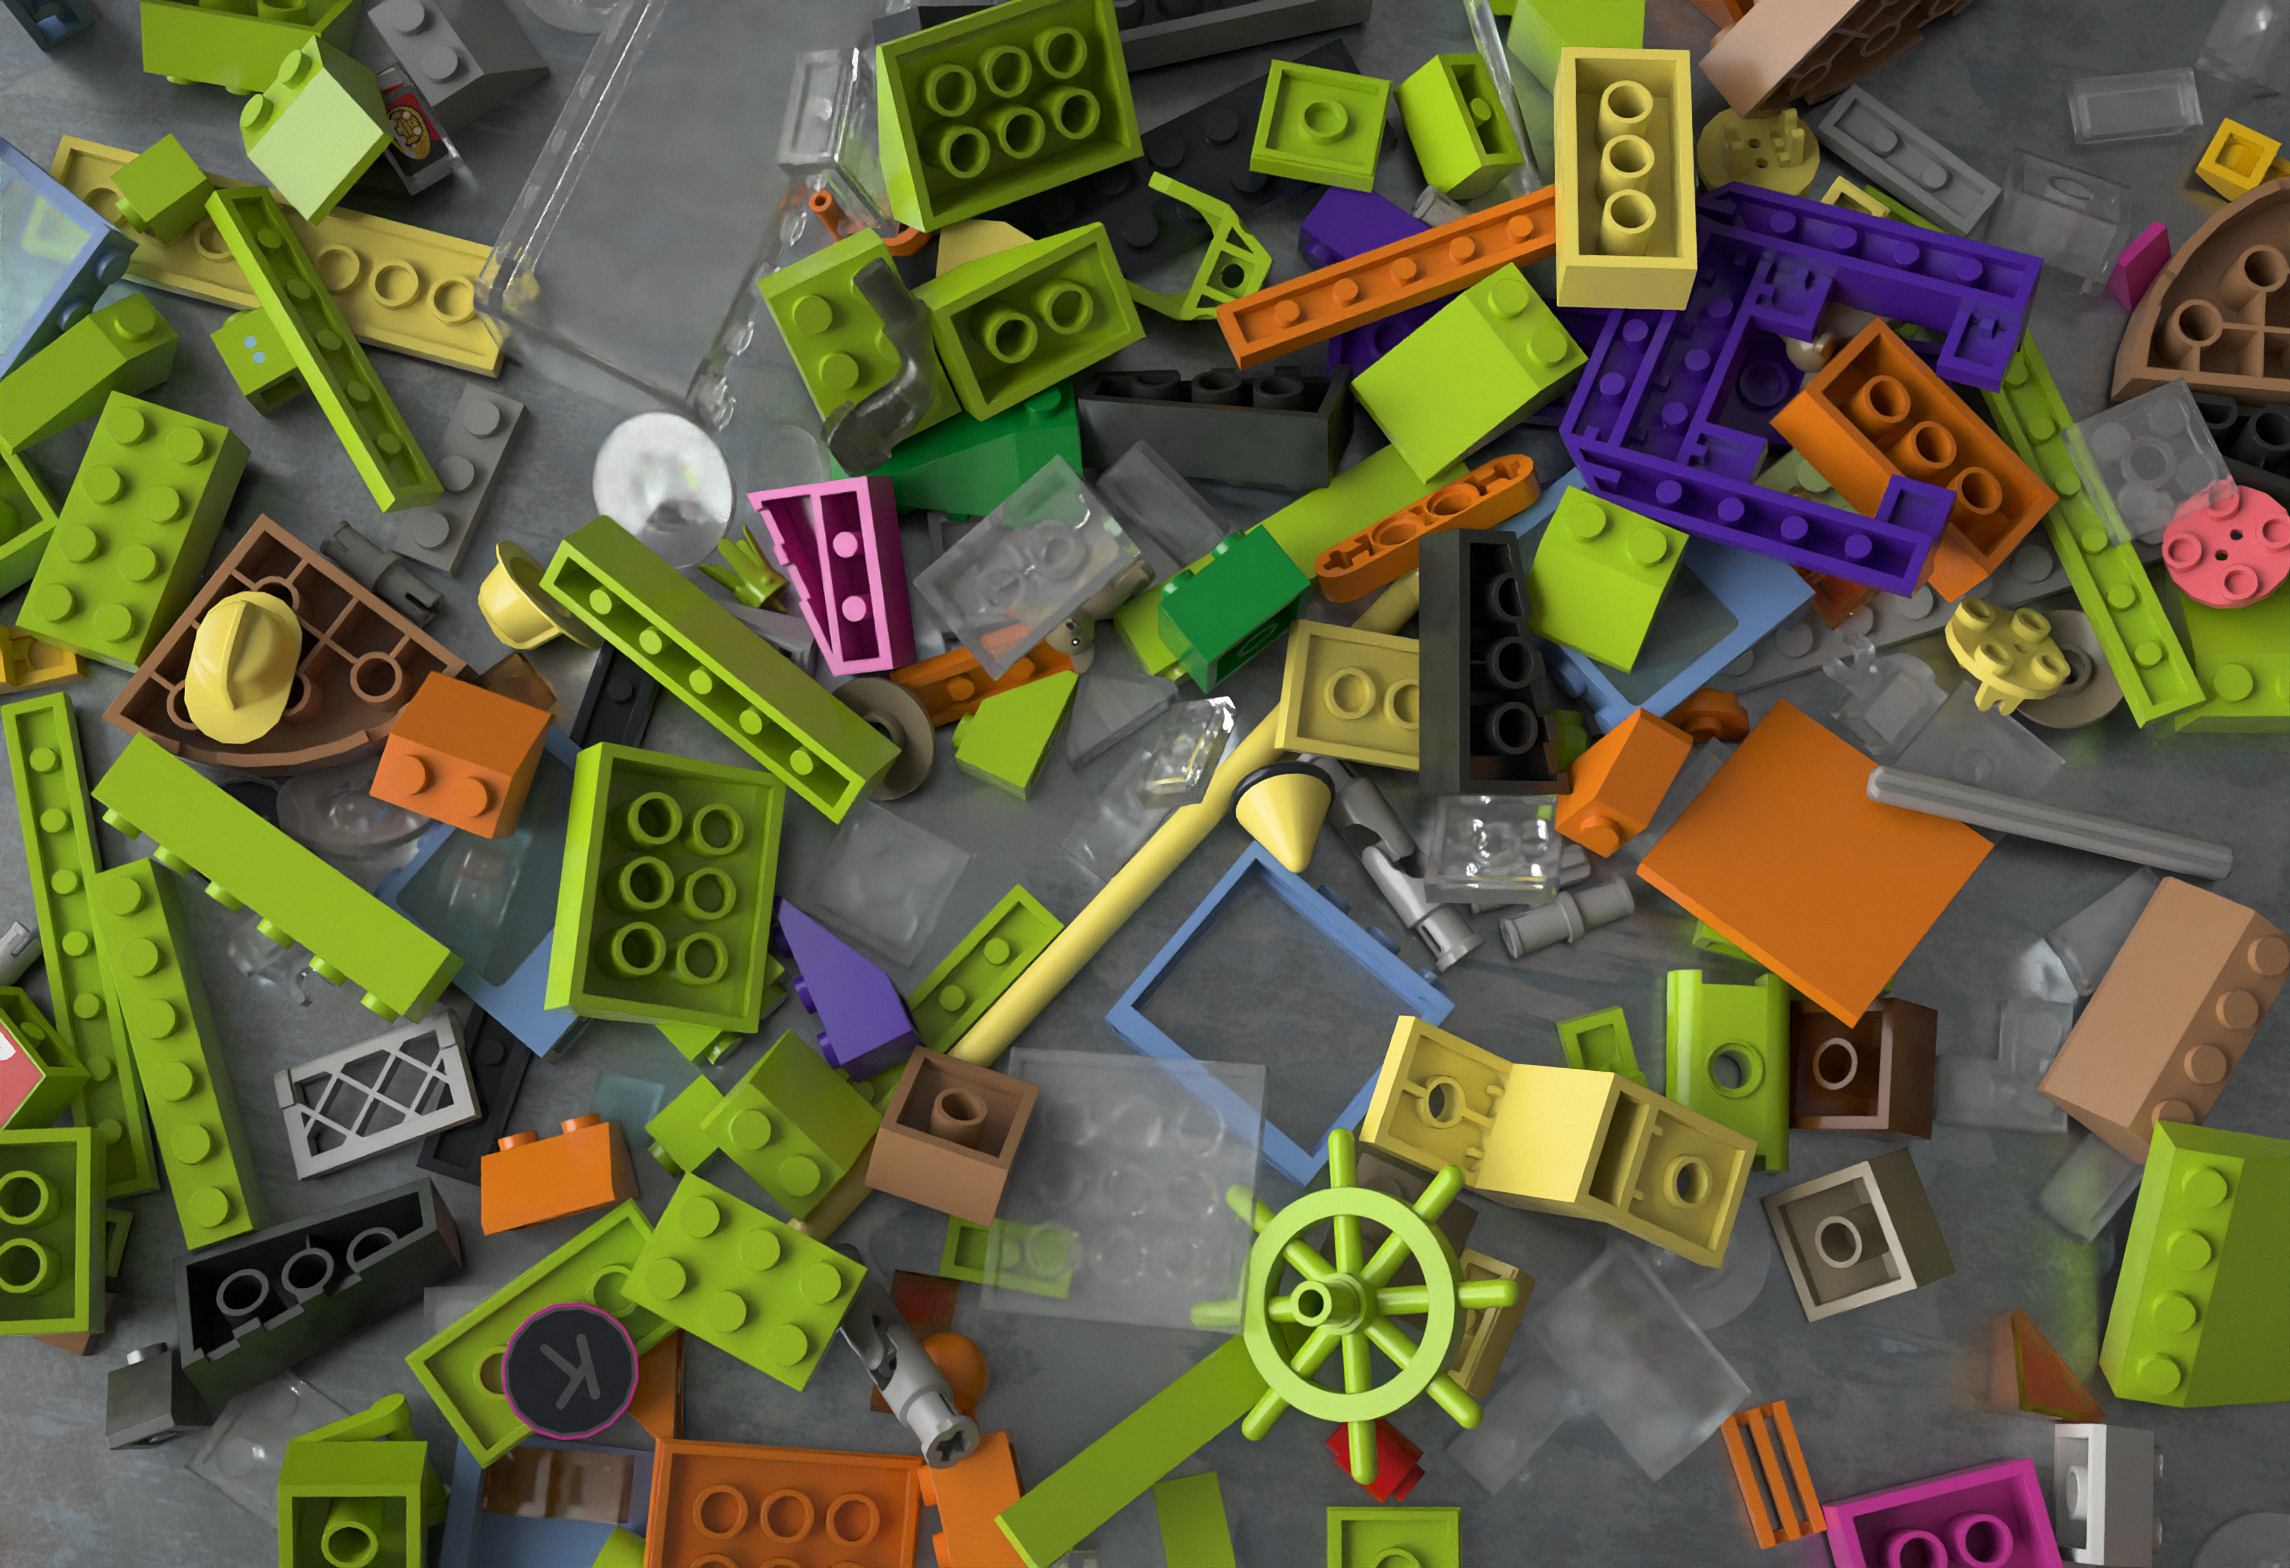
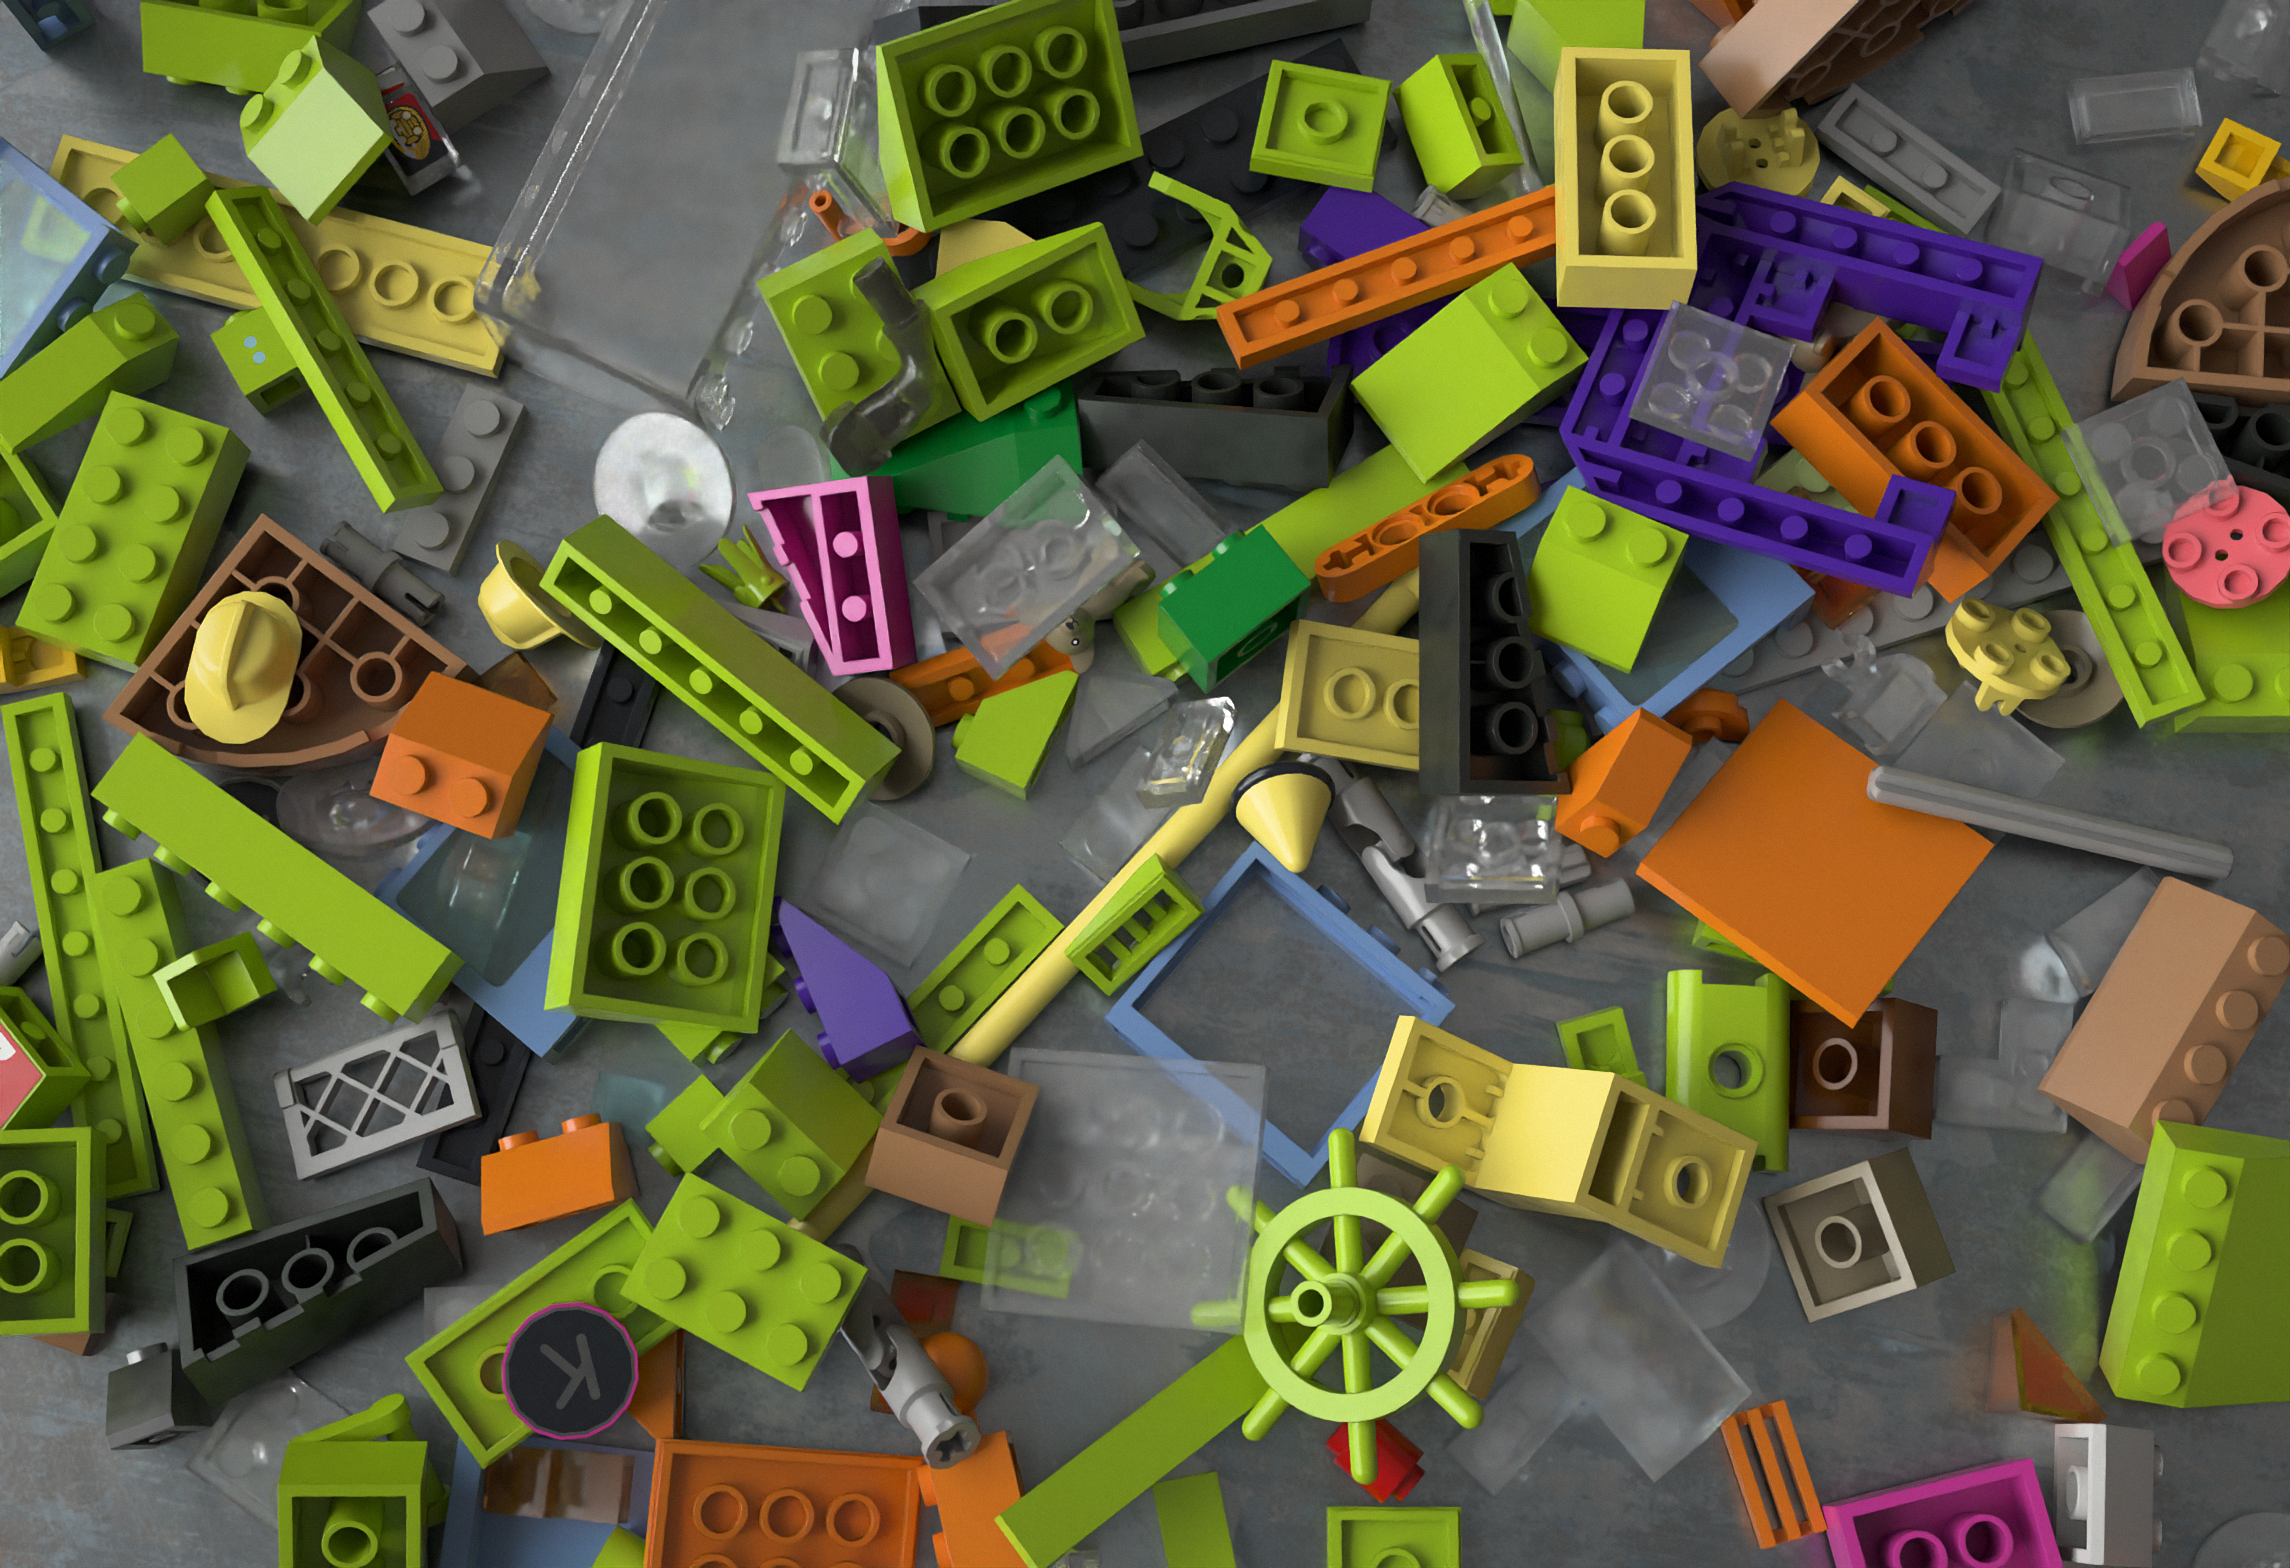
(215, 981): none -> lime panel
(1166, 925): none -> lime slope
(1712, 381): none -> clear plate

